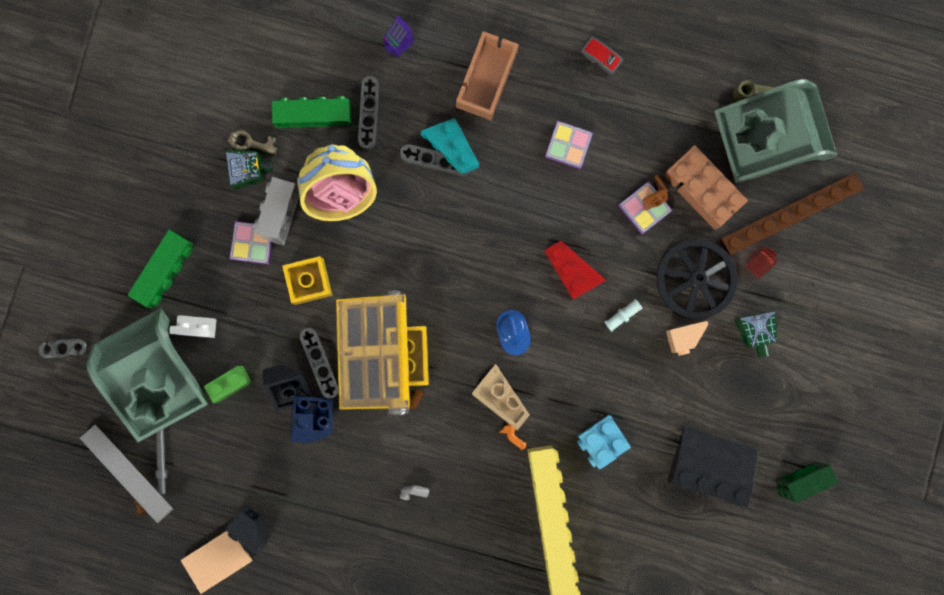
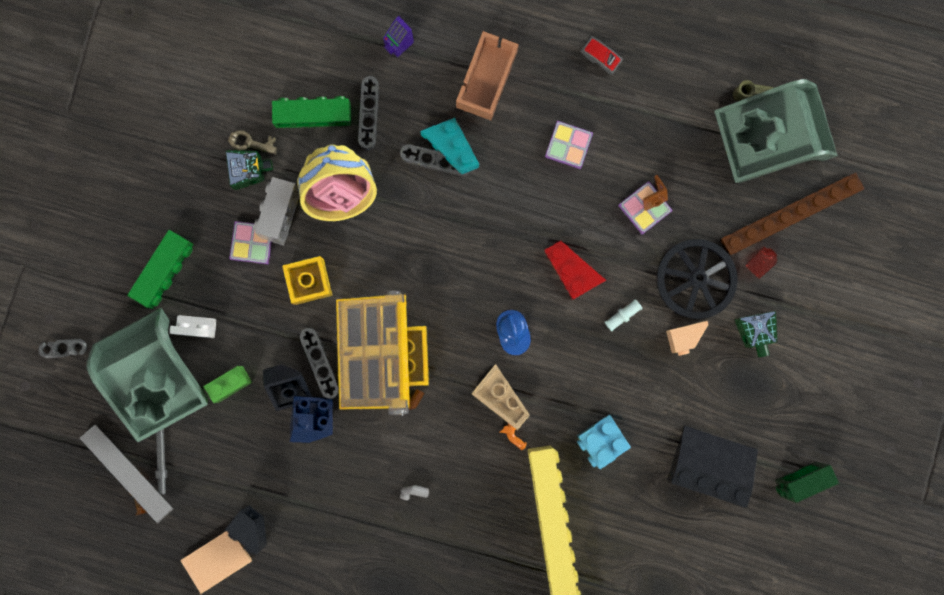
(705, 188): nougat piece -> none

